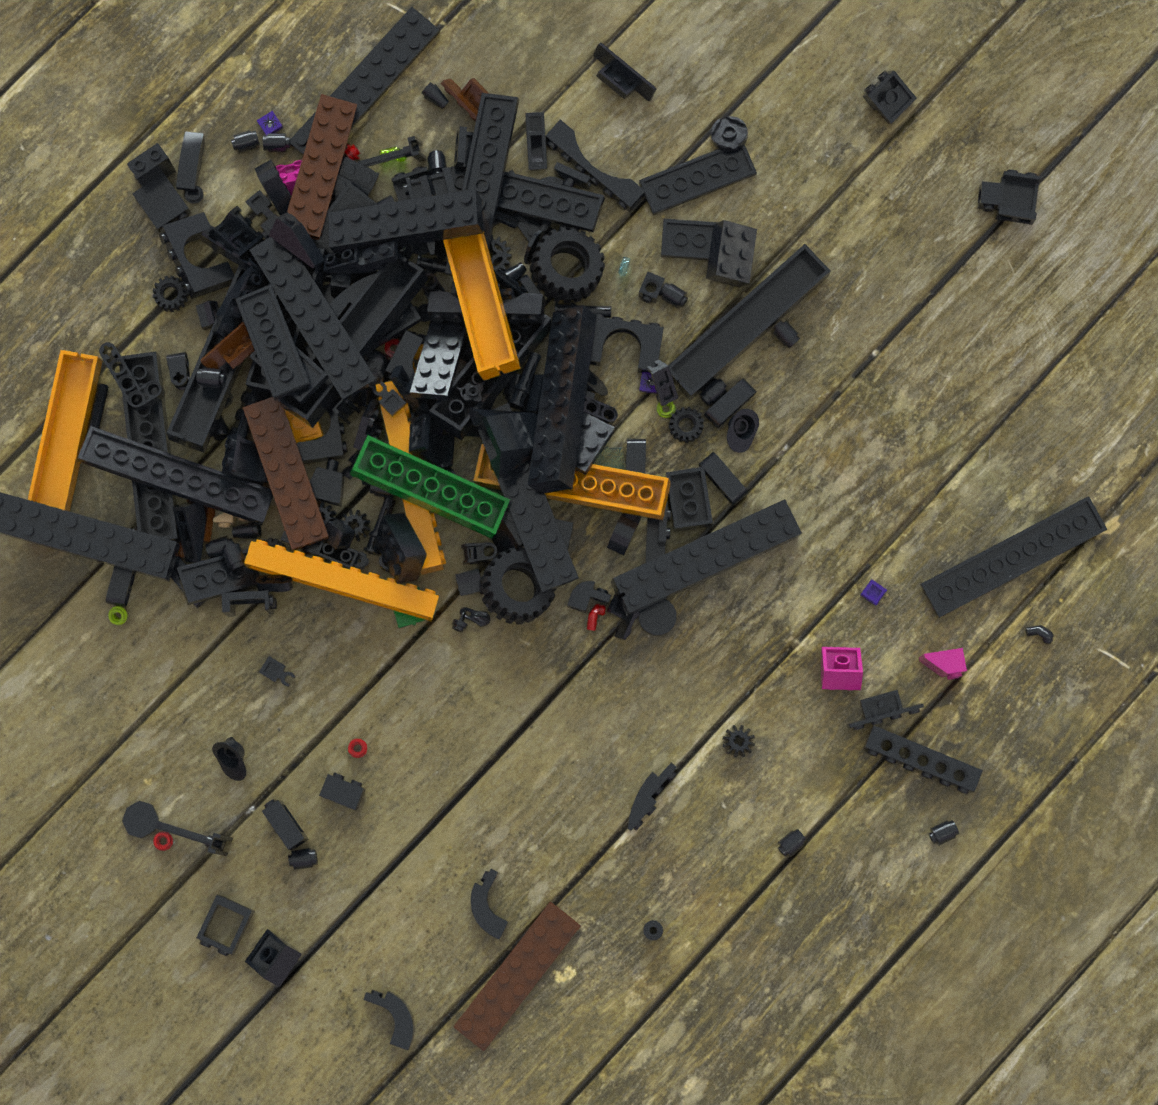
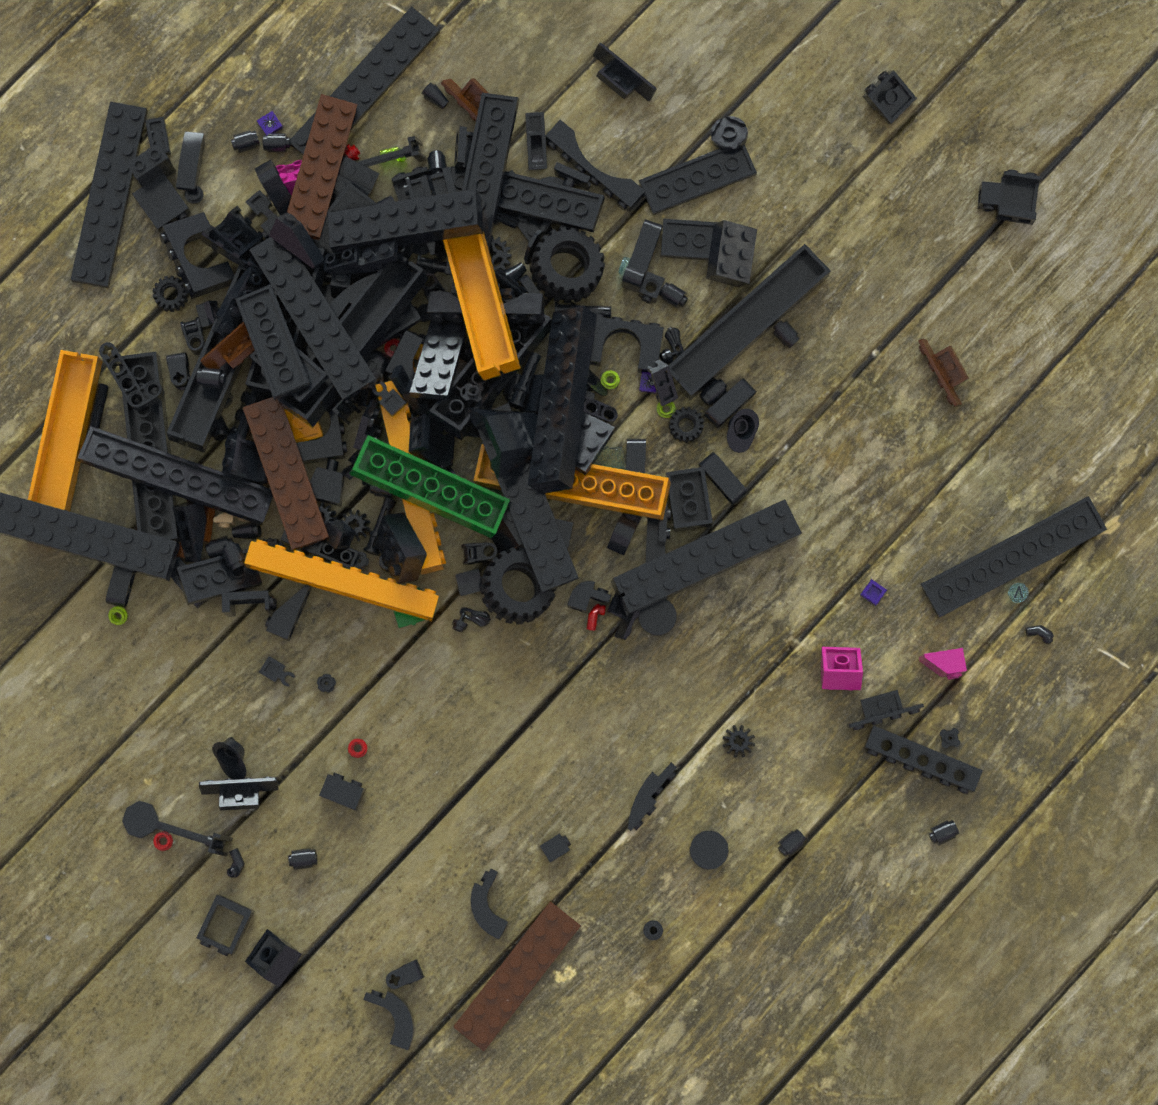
(108, 195): none -> black plate
(158, 133): none -> black plate
(193, 333): none -> black piece
(237, 865): none -> black arm
(239, 793): none -> black bracket
(274, 583): black beam -> none
(284, 824): black window -> none
(287, 616): none -> black slope
(326, 678): none -> black plate
(408, 974): none -> black piece
(555, 847): none -> black brick
(612, 374): none -> lime plate
(641, 256): none -> black beam
(673, 338): none -> black piece
(709, 850): none -> black tile
(944, 737): none -> black plate
(948, 369): none -> reddish brown bracket
(1018, 592): none -> clear light blue tile

